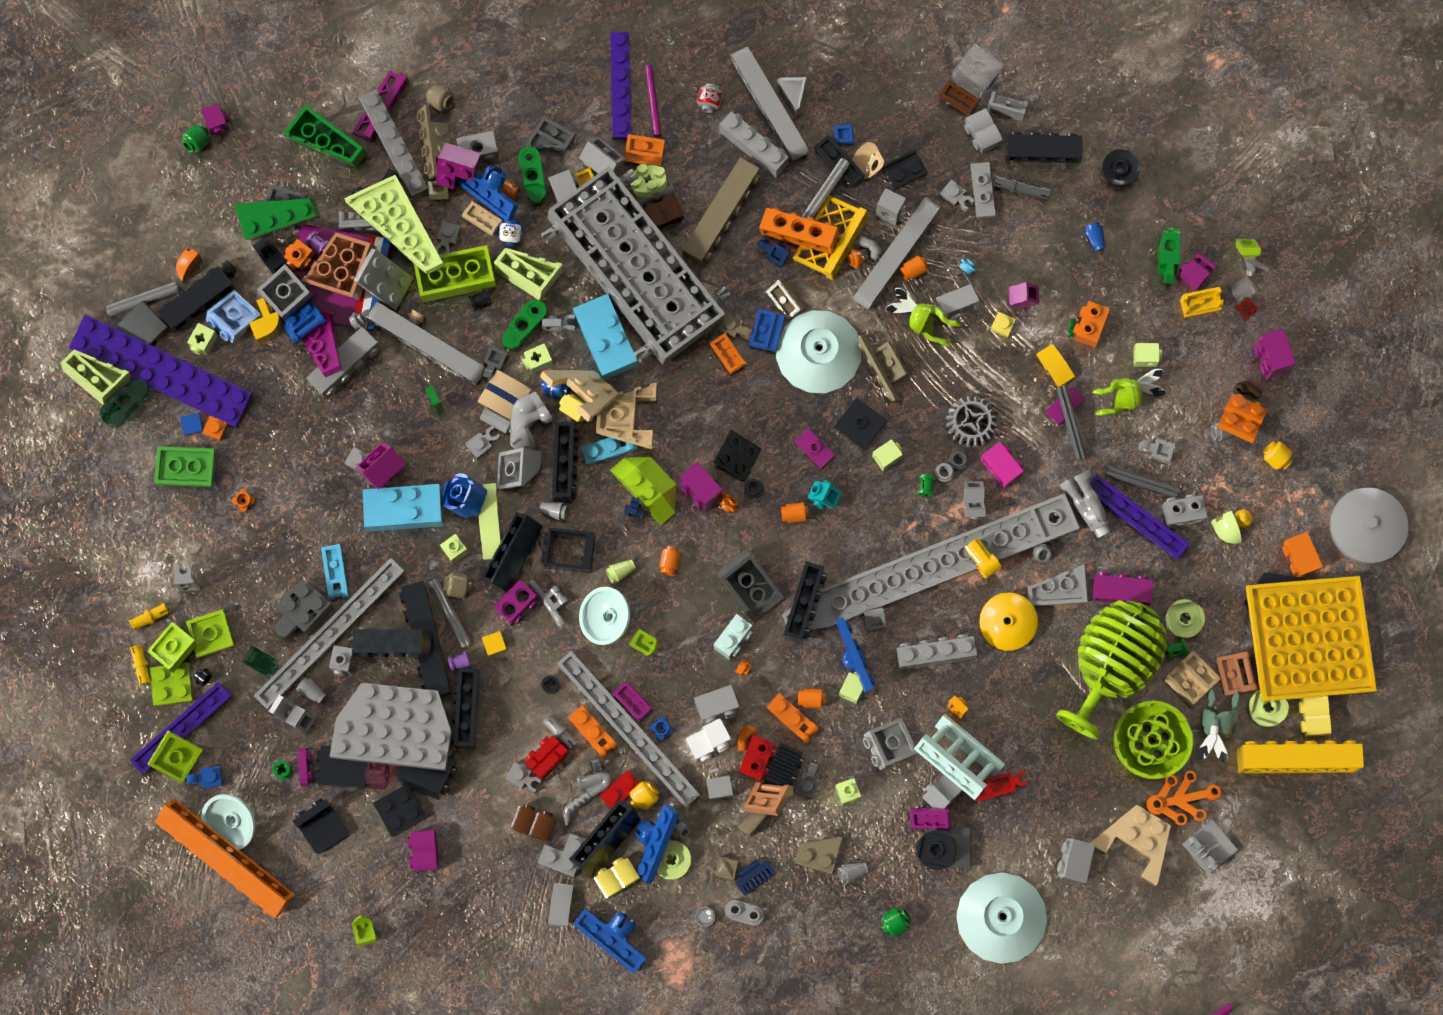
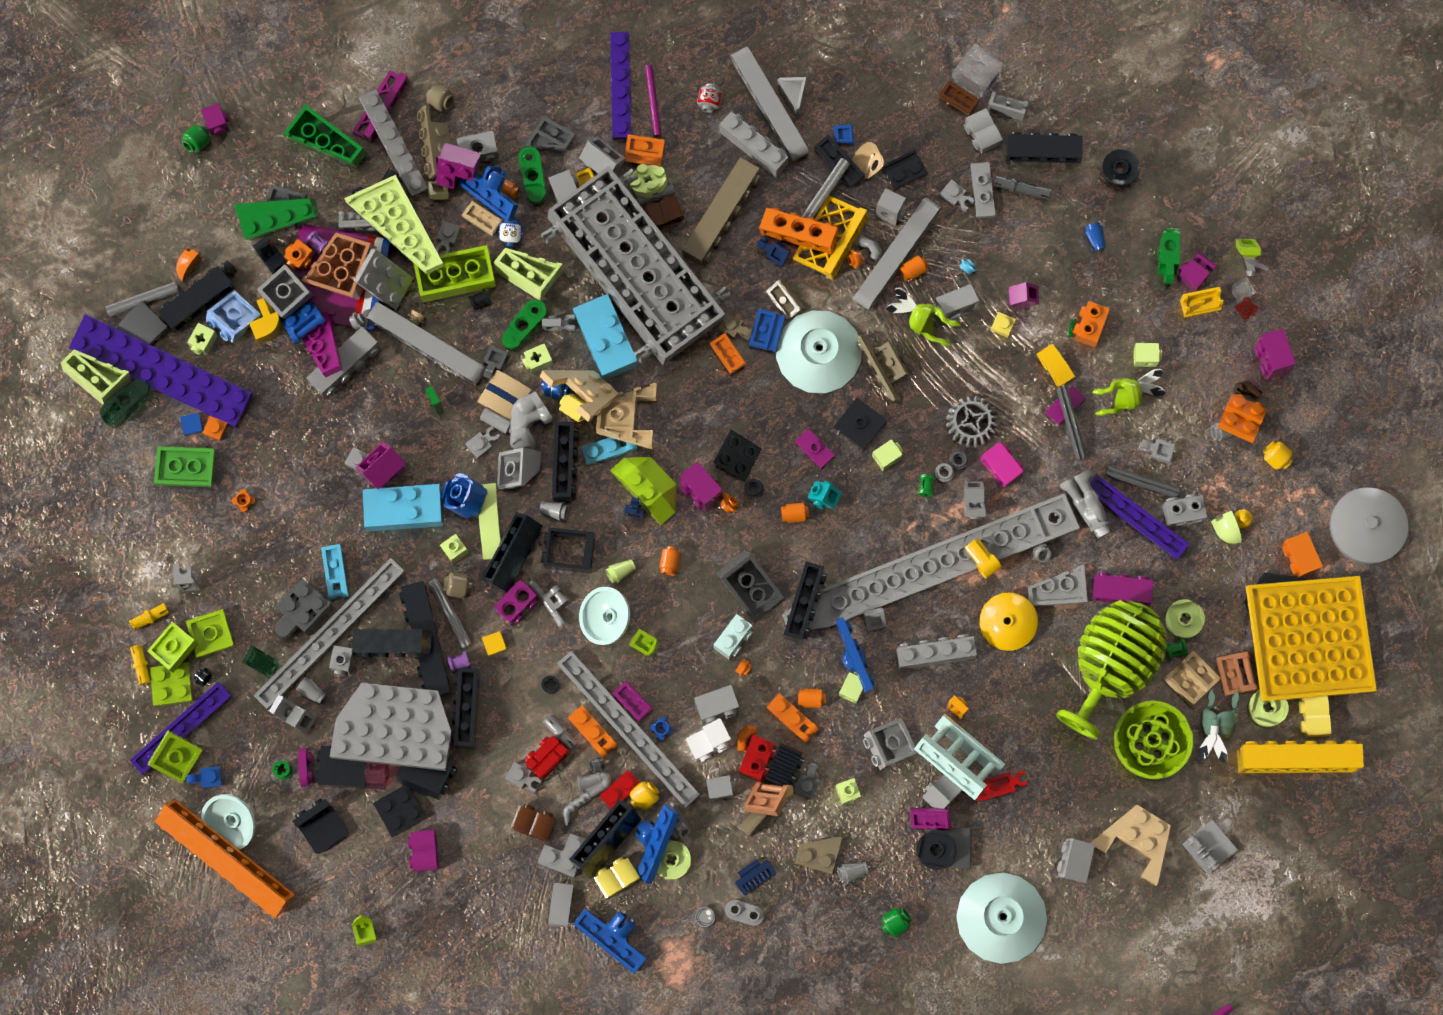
(726, 868): dark tan tile -> none
(1181, 798): orange plant -> none

